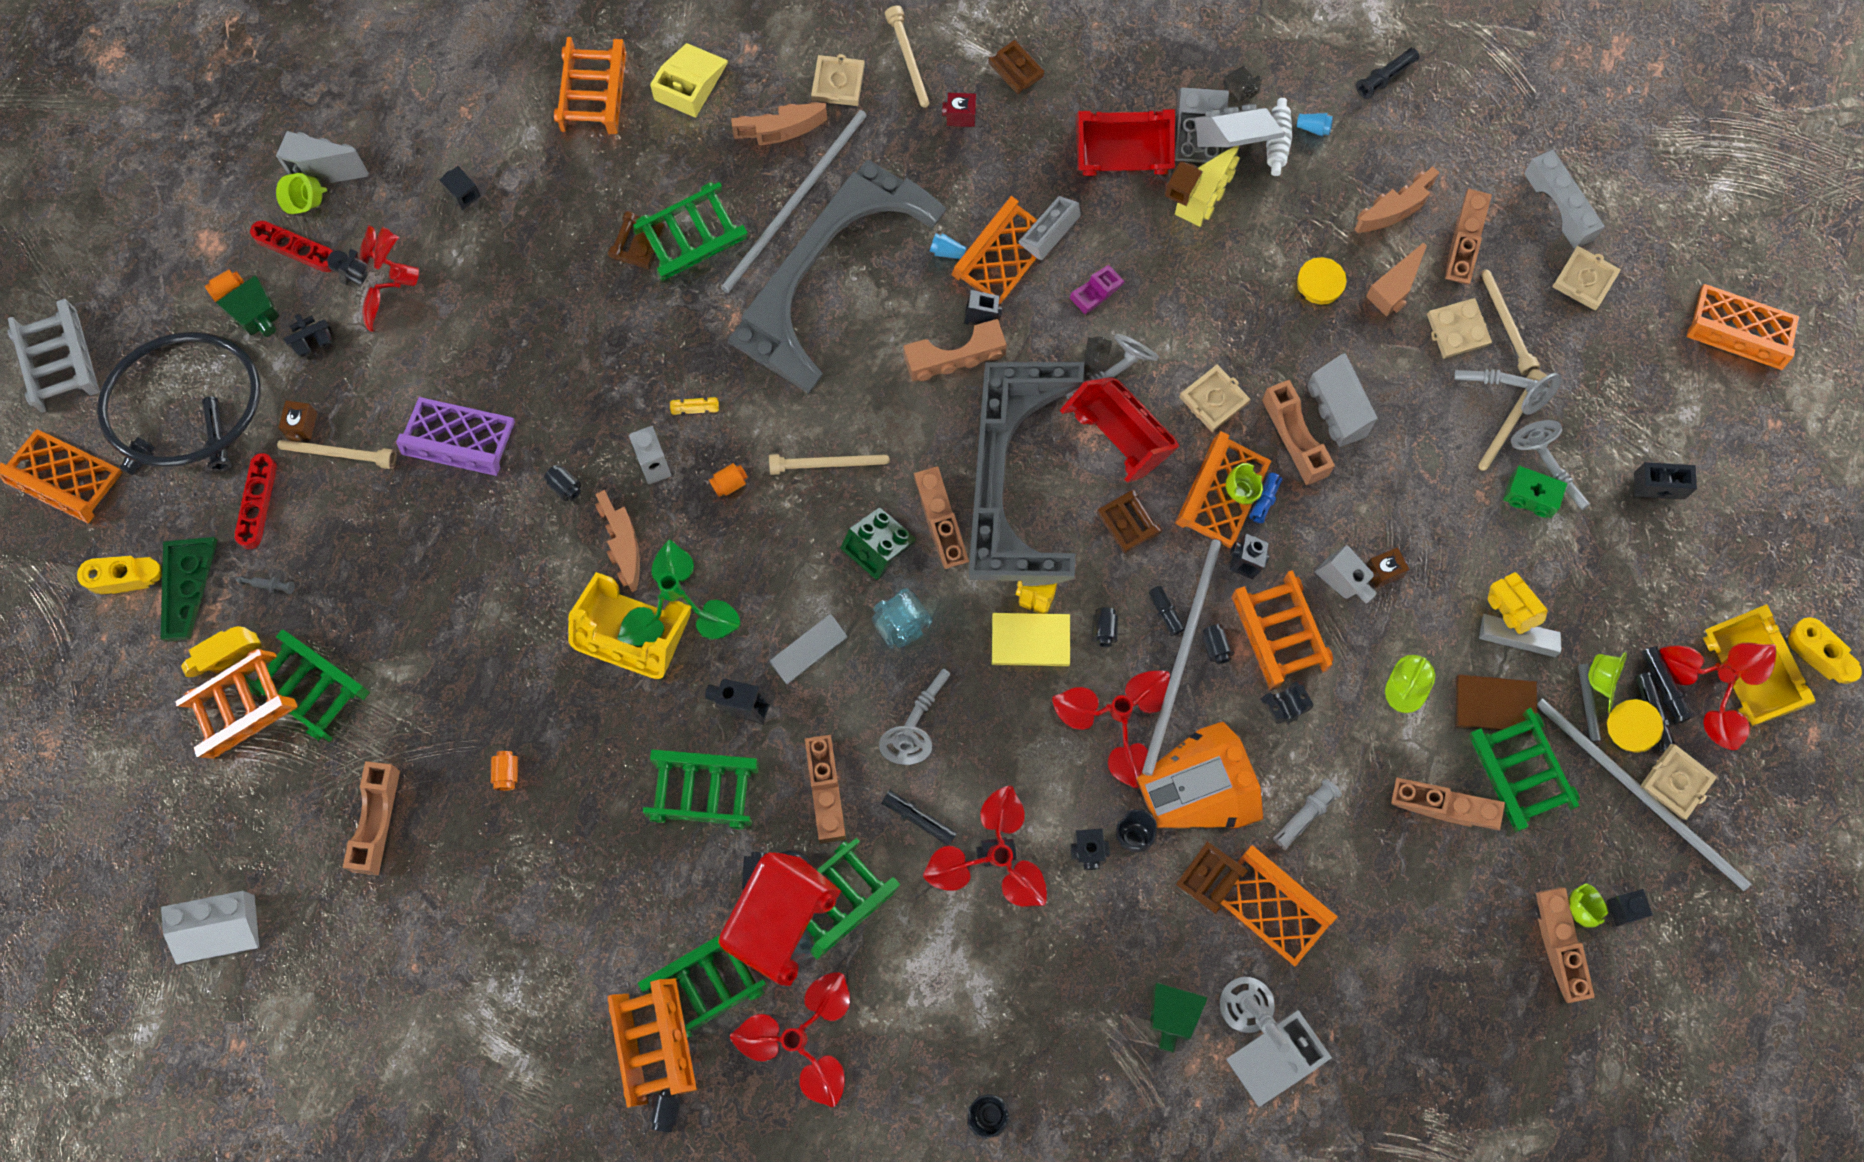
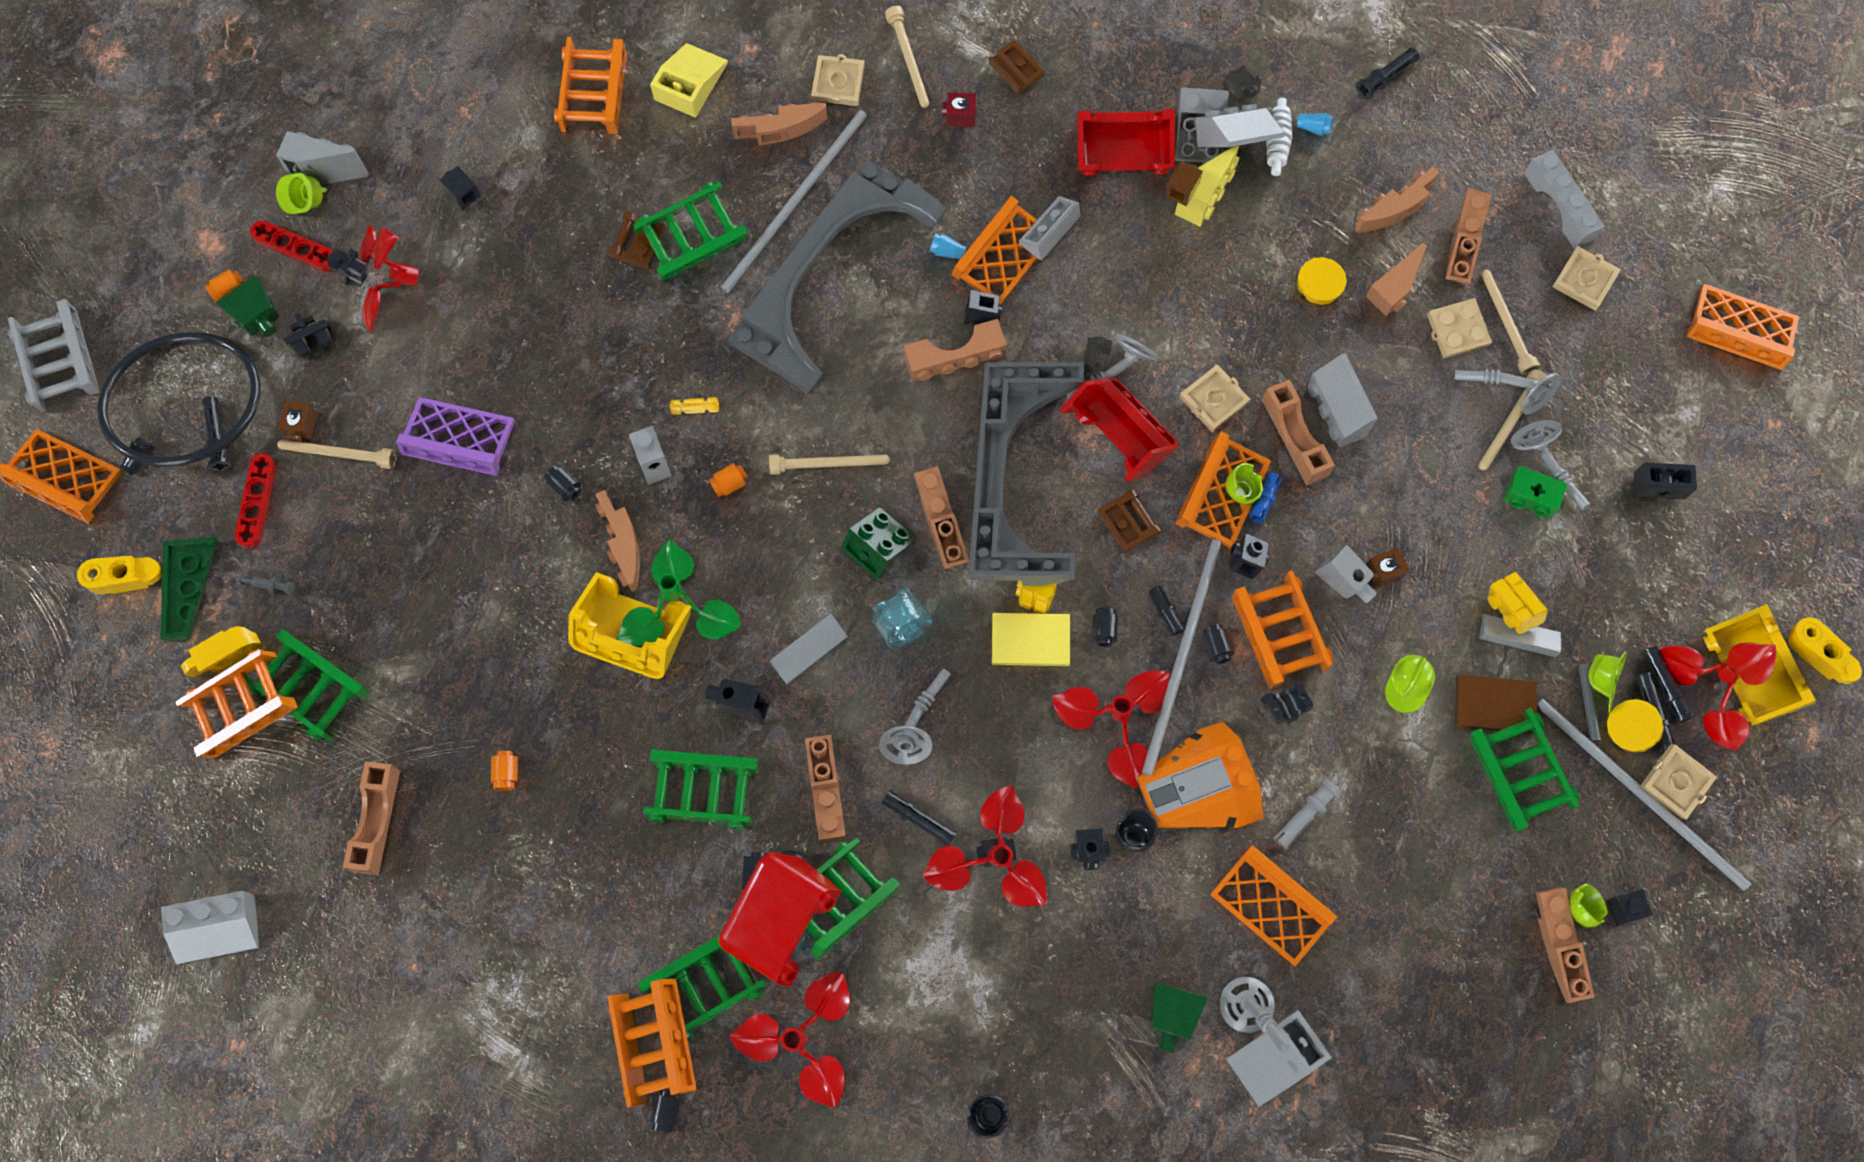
(1097, 289): magenta slope -> none
(1204, 872): reddish brown plate -> none
(1447, 805): nougat slope -> none

